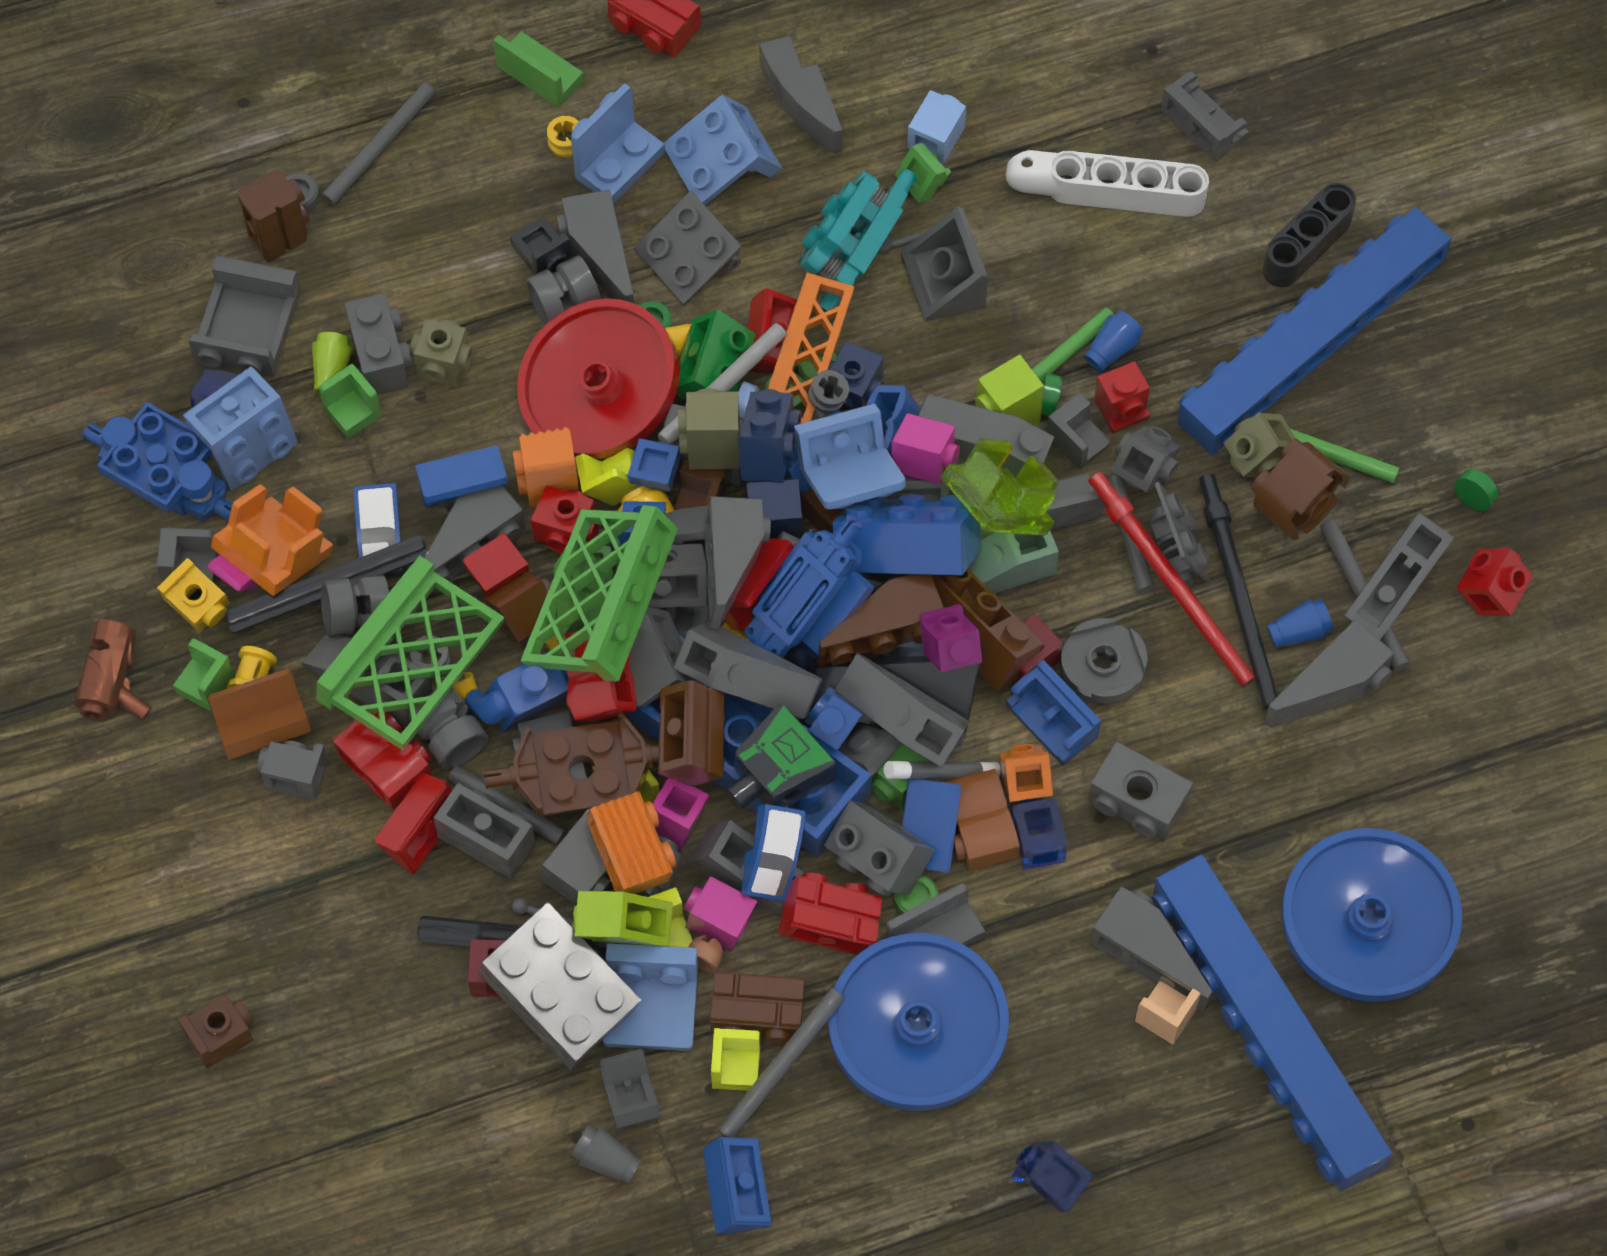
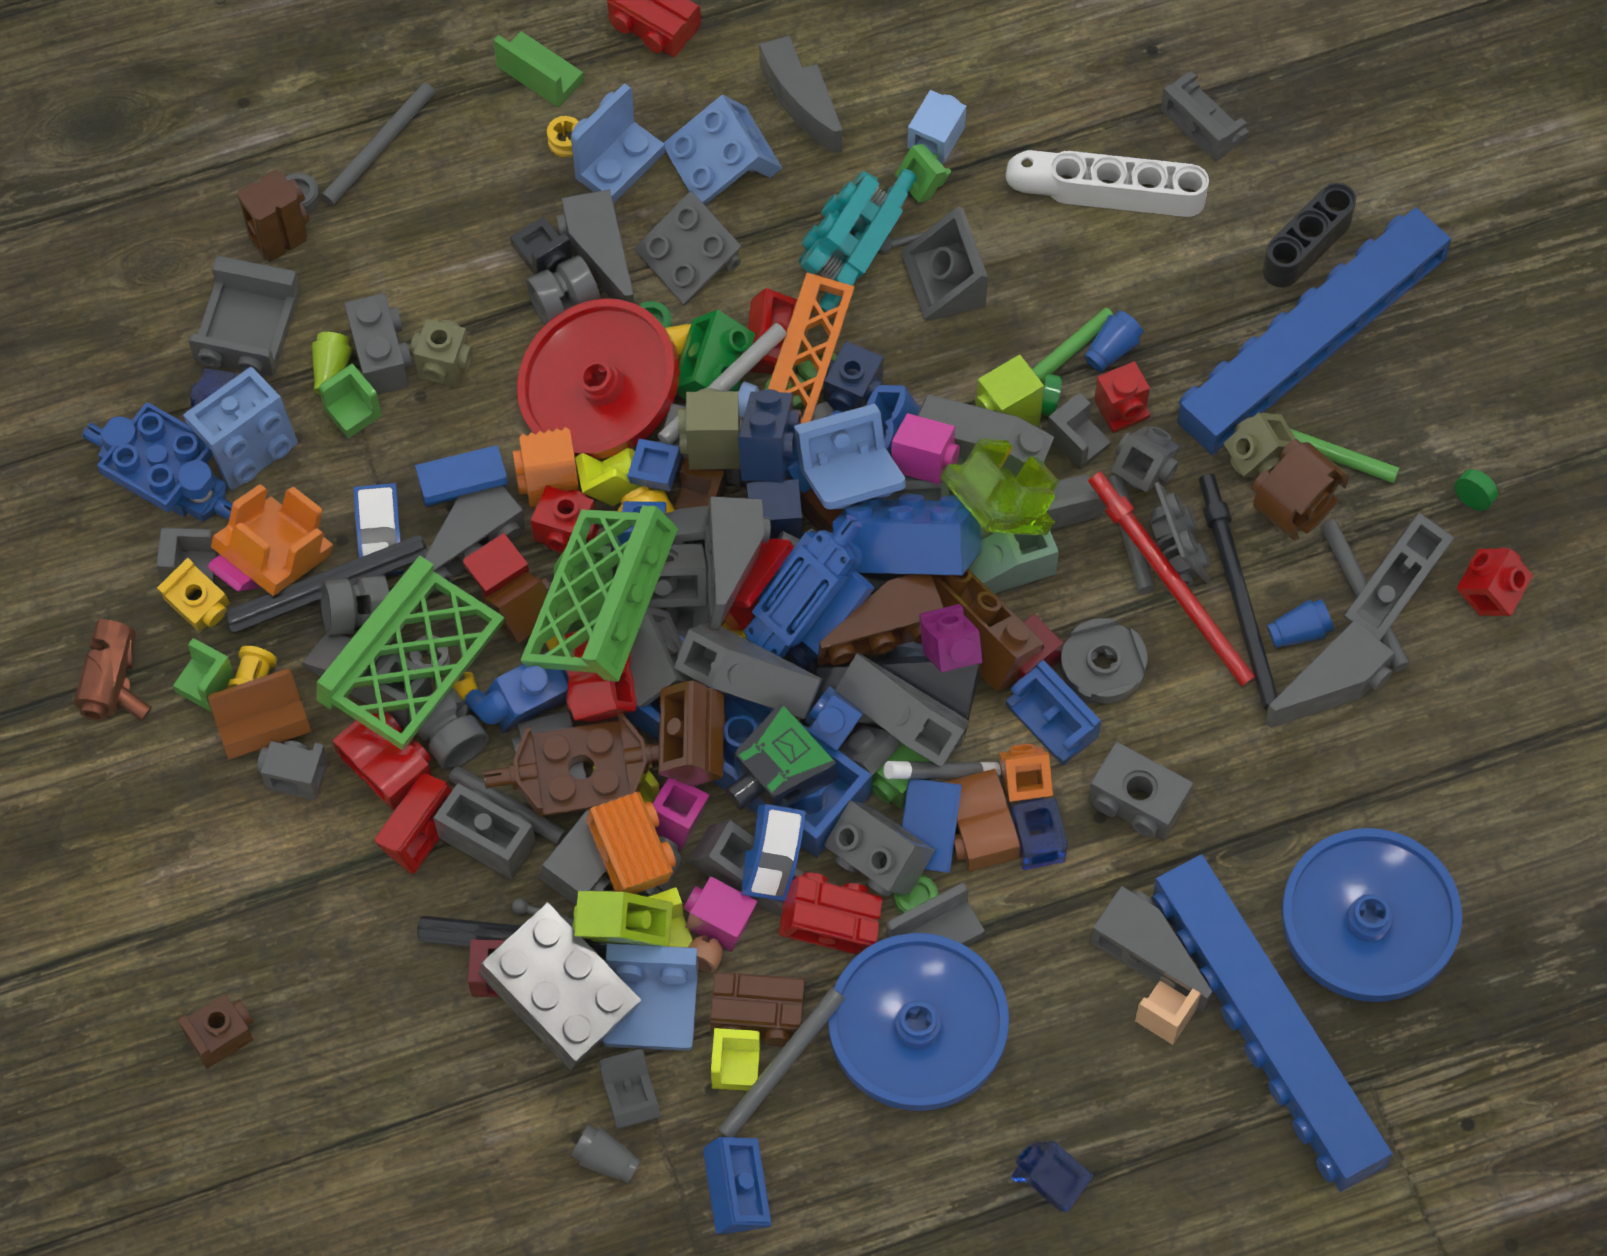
(840, 391): dark grey bush -> none

